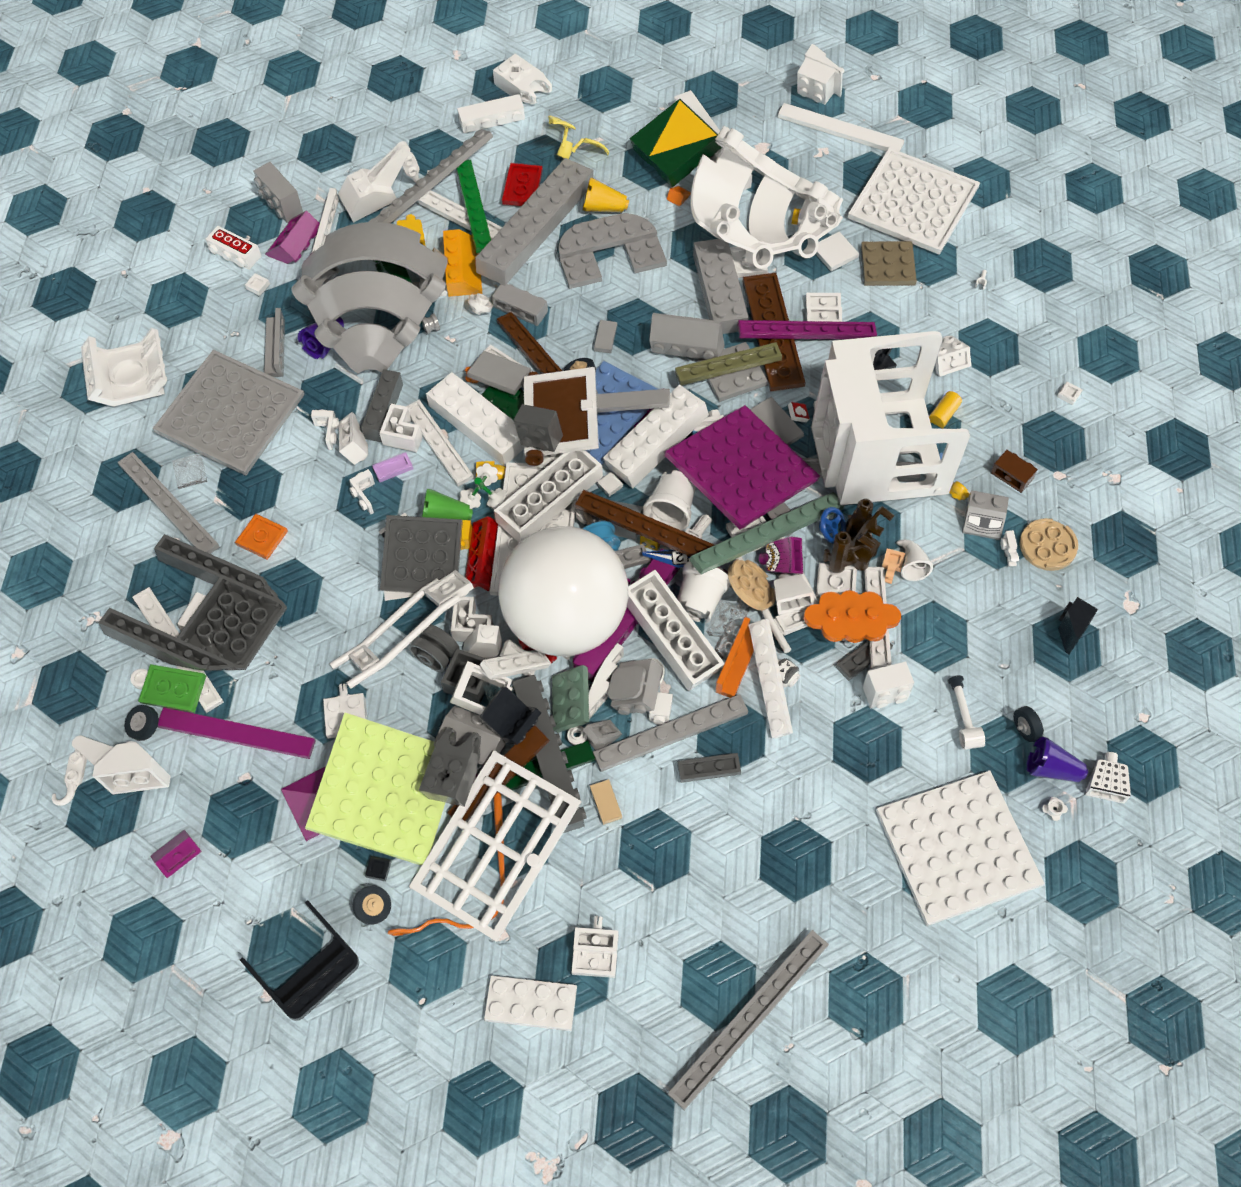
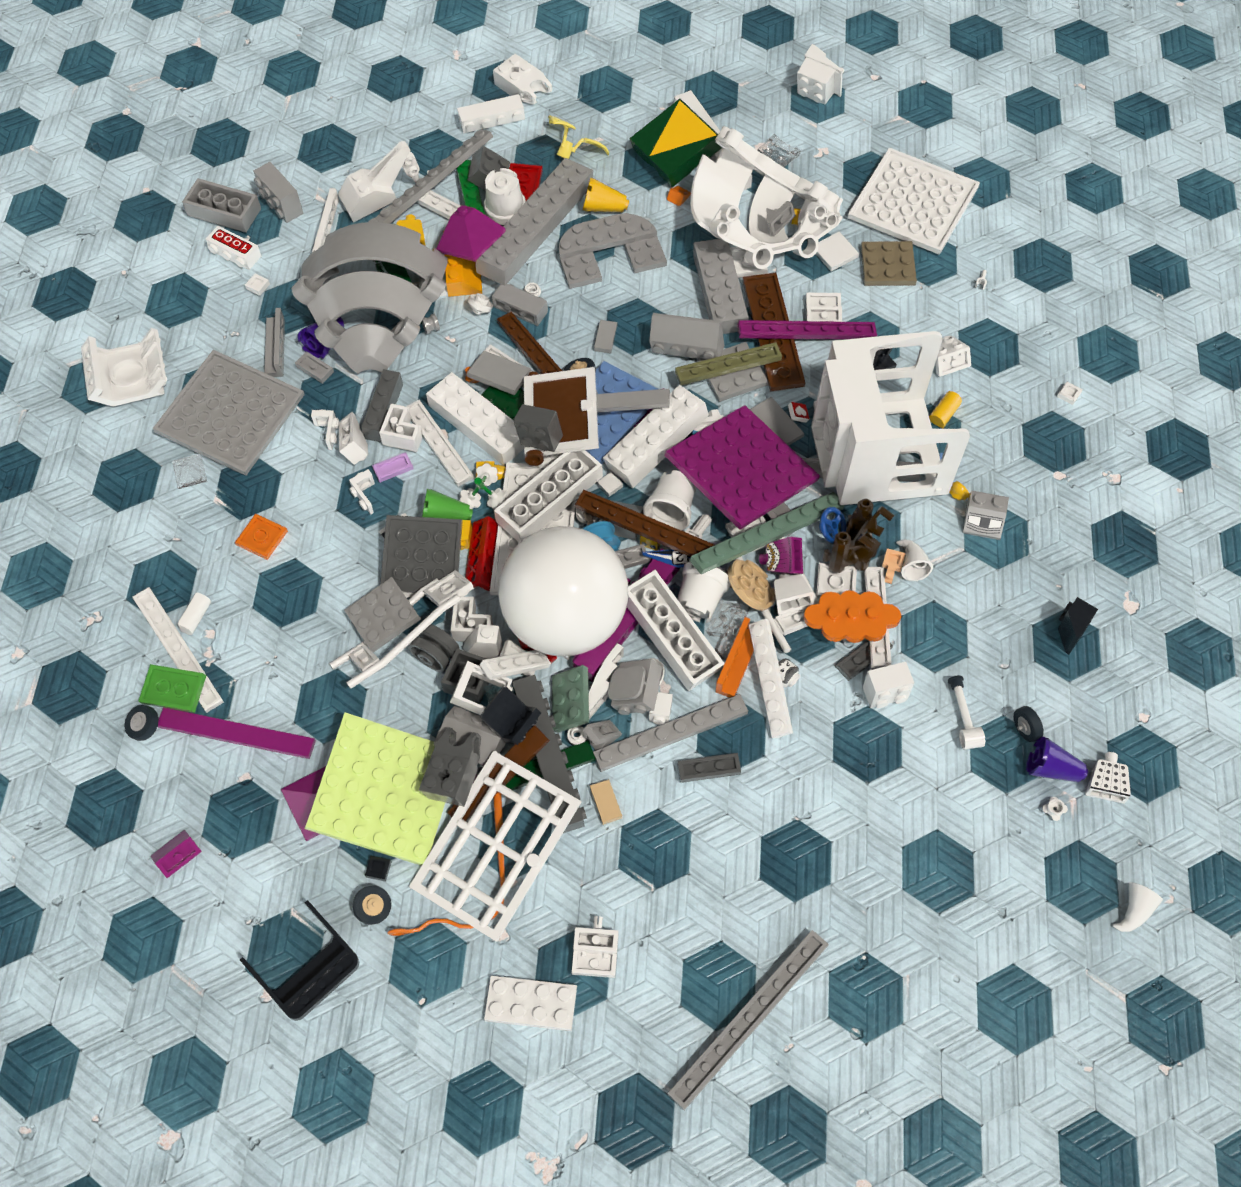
(117, 768): white slope -> none
(138, 678): white tile -> none
(168, 504): light grey plate -> none
(221, 205): none -> light grey brick
(223, 629): dark grey wedge -> none
(294, 238): magenta slope -> none
(314, 367): none -> light grey plate
(336, 707): white plate -> none
(382, 614): none -> light grey plate
(469, 234): none -> magenta slope
(483, 163): none -> dark grey brick
(502, 195): none -> white piece
(533, 289): none -> white plate
(779, 151): none -> clear plate
(780, 218): none -> light grey slope
(839, 128): white tile -> none
(959, 848): white plate -> none
(1009, 545): white plate -> none
(1014, 471): reddish brown brick -> none
(1048, 544): tan tile -> none
(1141, 906): none -> white hat

